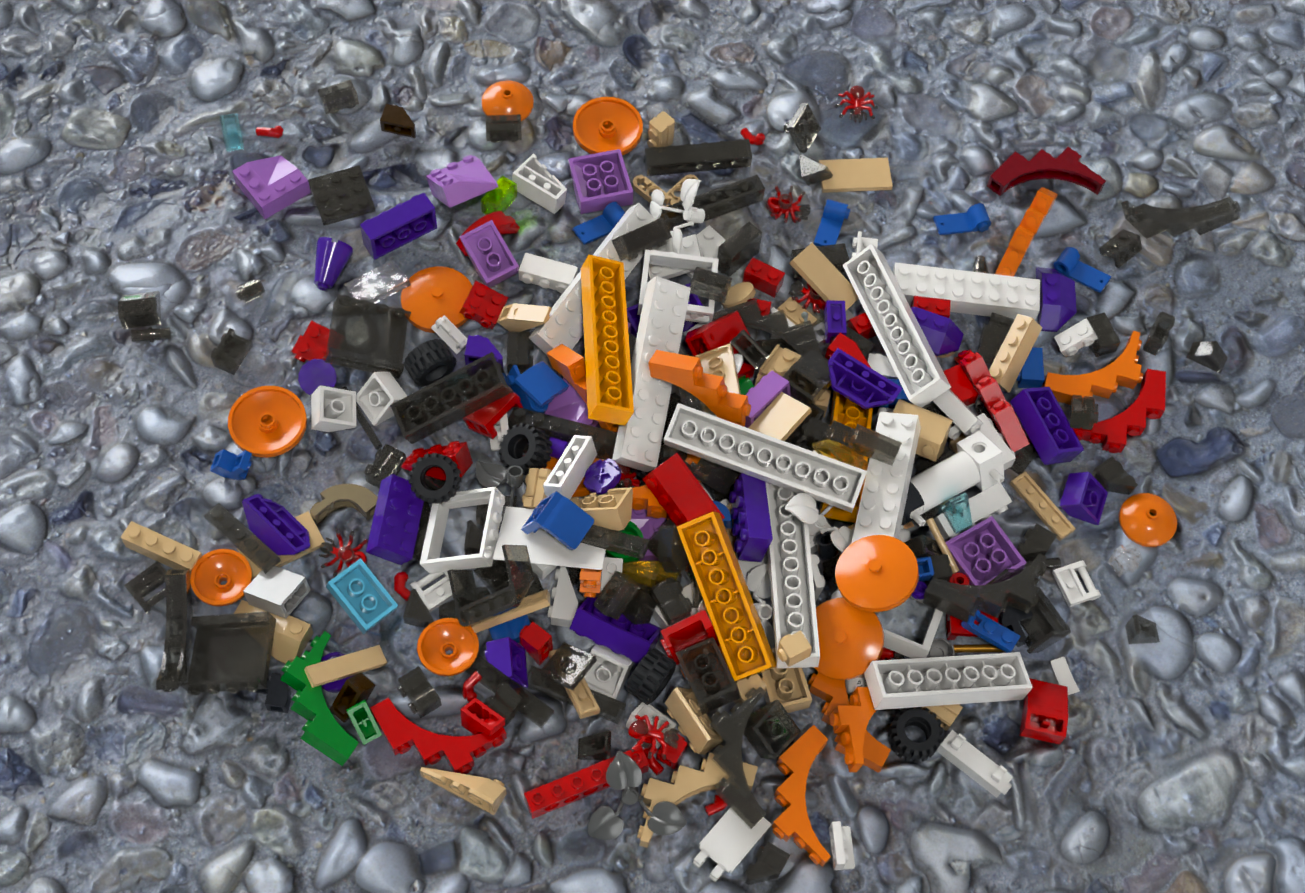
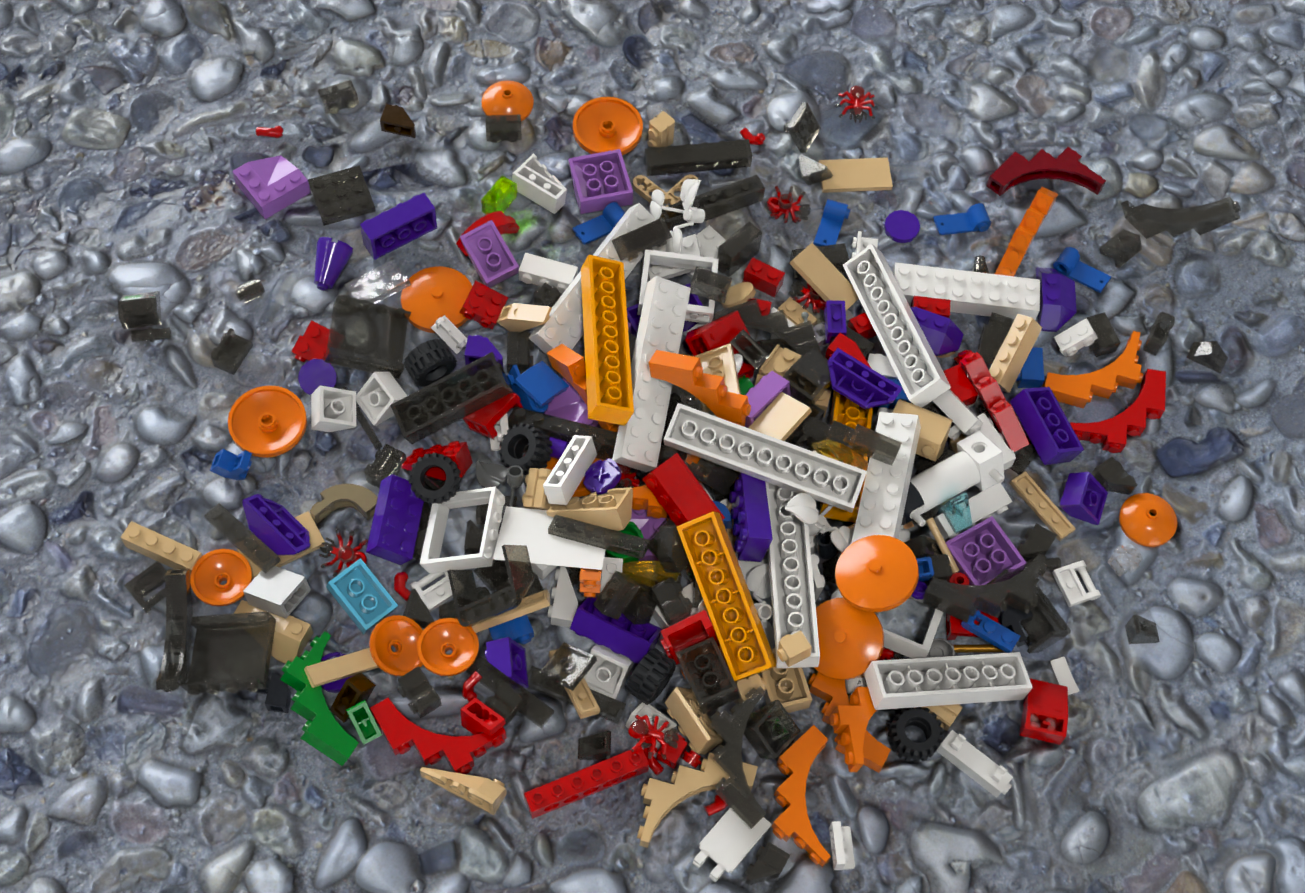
(232, 132): clear light blue slope -> none
(404, 636): none -> orange dish
(460, 181): medium lavender slope -> none
(536, 642): red slope -> none
(546, 295): none -> clear smoke brick
(560, 519): blue piece -> none
(626, 776): dark grey plant -> none
(692, 758): none -> red plate
(902, 226): none -> dark purple tile
(1083, 412): clear smoke brick -> none

